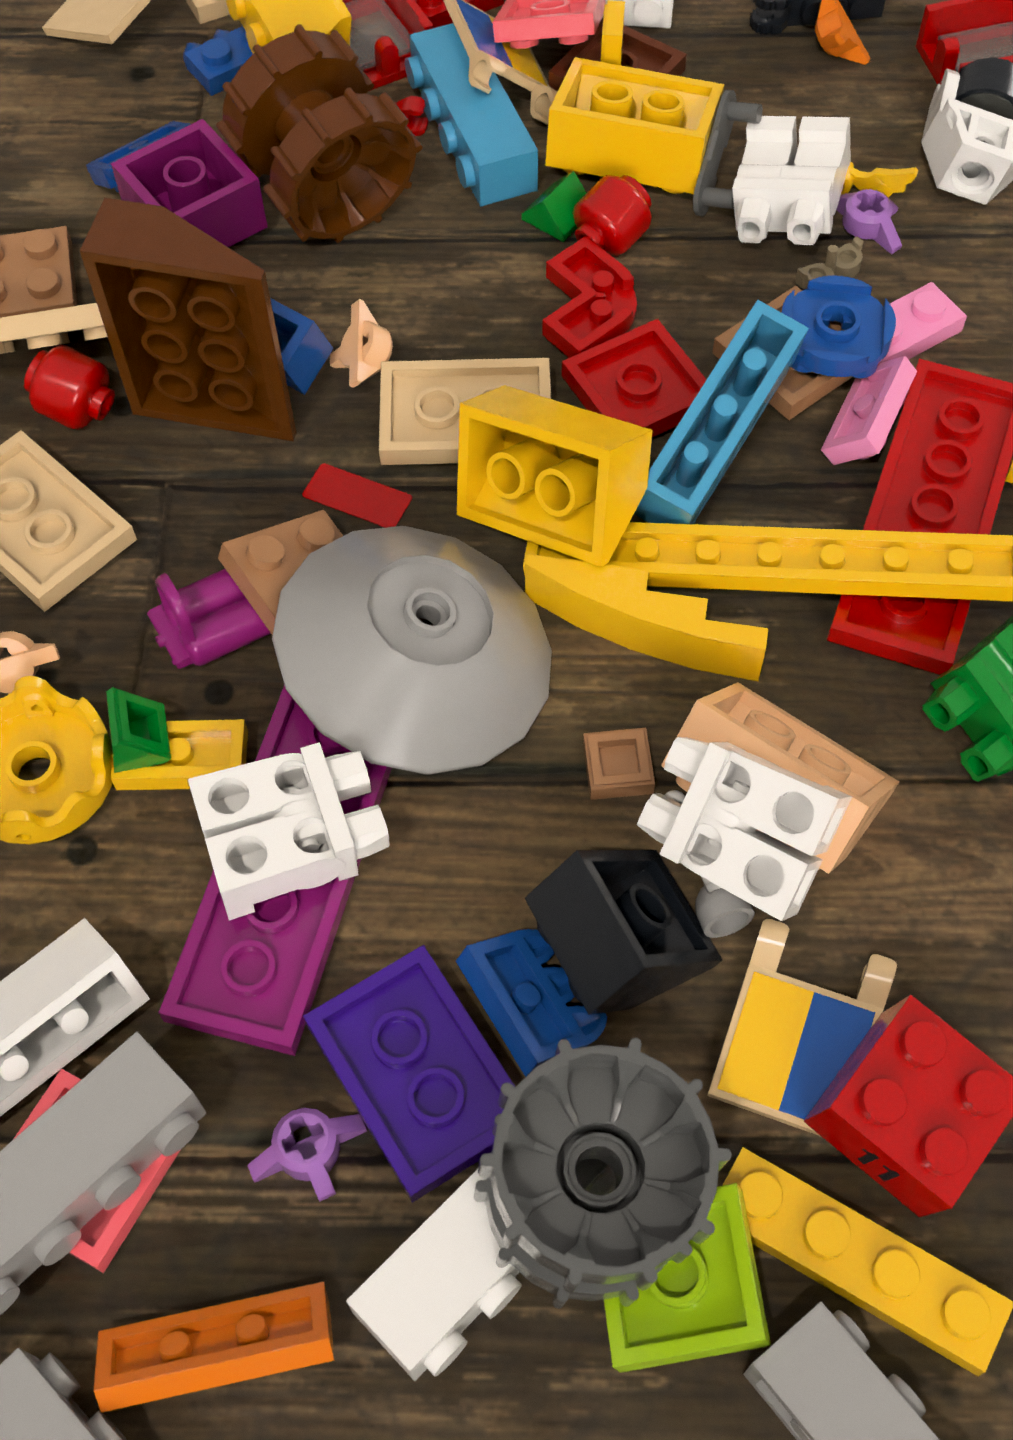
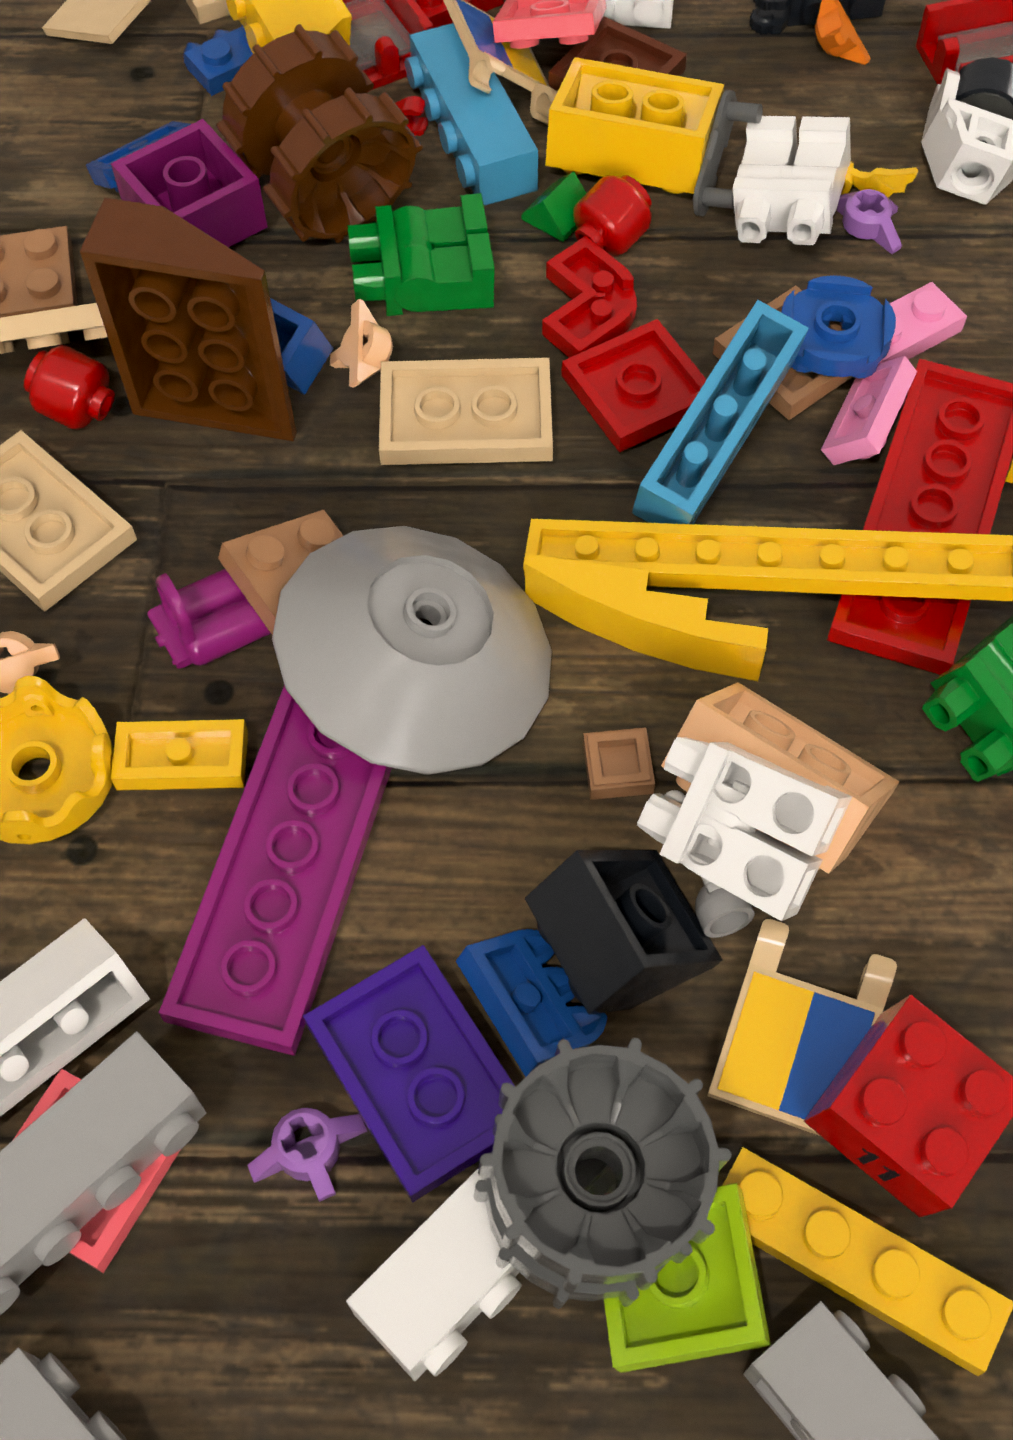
(136, 731): green slope -> none
(213, 1347): orange plate -> none
(283, 824): white hips -> none
(357, 496): red sticker -> none
(425, 258): none -> green hips
(550, 471): yellow slope -> none
(612, 32): yellow tile -> none
(839, 262): dark tan piece -> none

